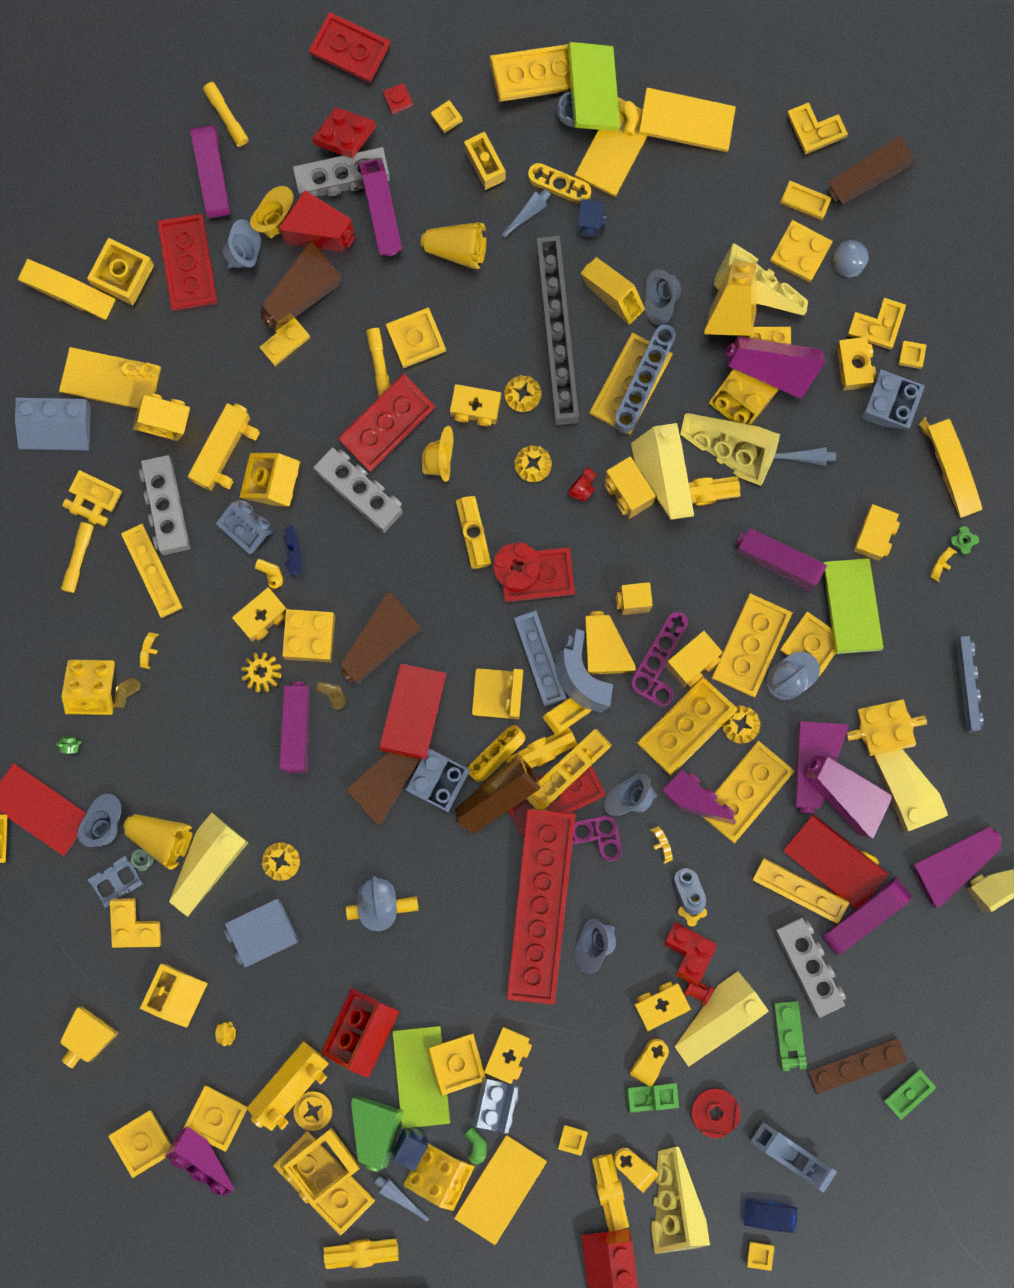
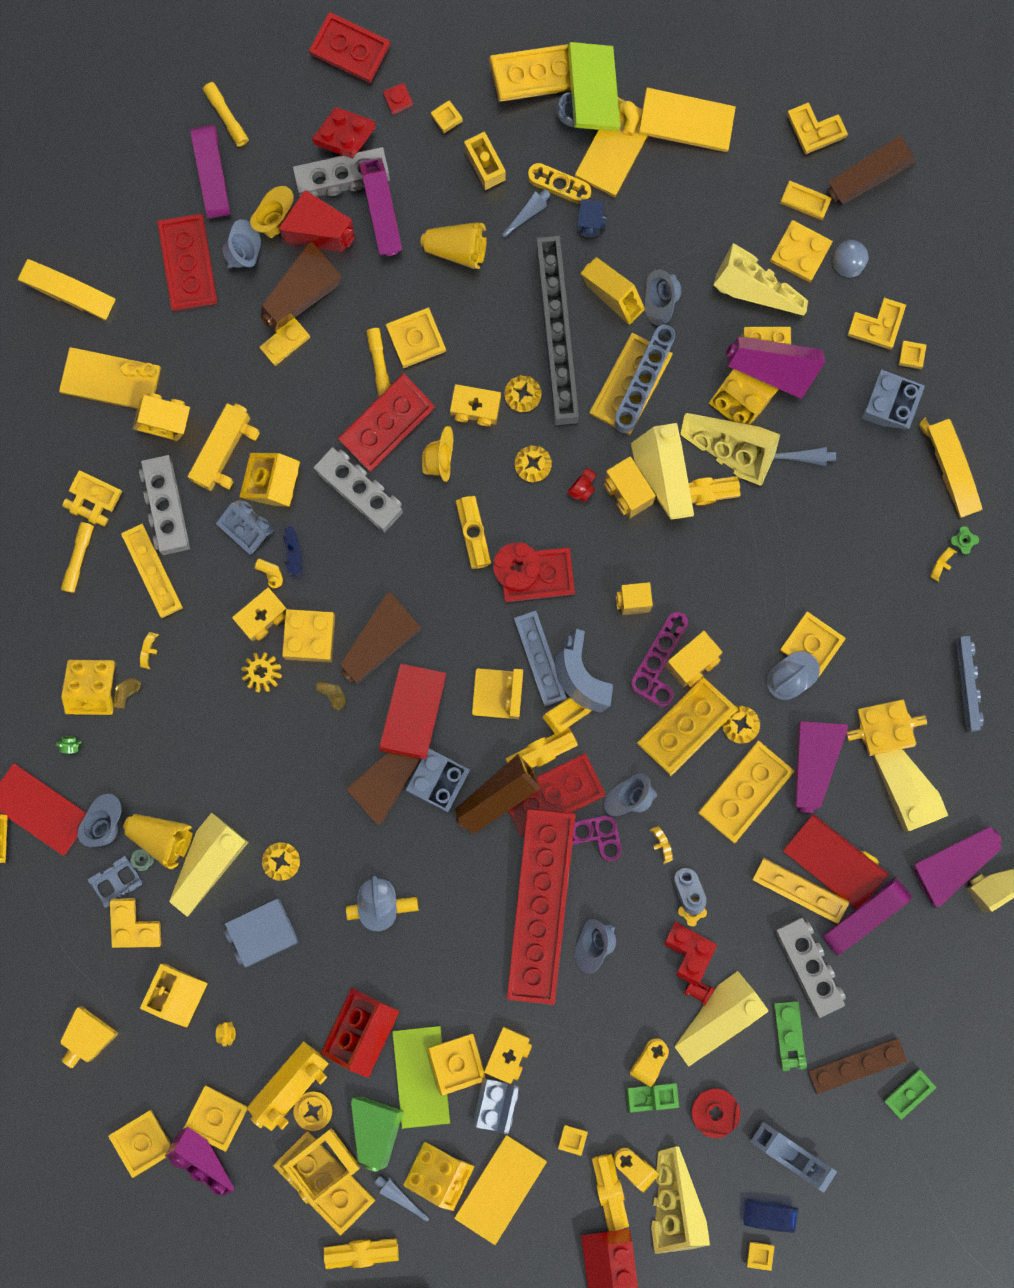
(53, 424): sand blue slope -> none
(120, 271): yellow brick -> none
(295, 728): magenta slope -> none
(410, 1148): dark blue brick -> none
(479, 1146): bright green arm -> none
(506, 744): yellow beam -> none
(569, 769): yellow slope -> none
(605, 647): yellow slope -> none
(655, 1017): yellow brick -> none
(695, 800): magenta slope -> none
(735, 303): yellow slope -> none
(752, 645): yellow tile -> none
(781, 559): magenta slope -> none
(850, 795): slope -> none
(852, 606): lime tile -> none
(854, 377): yellow brick -> none
(876, 533): yellow brick -> none

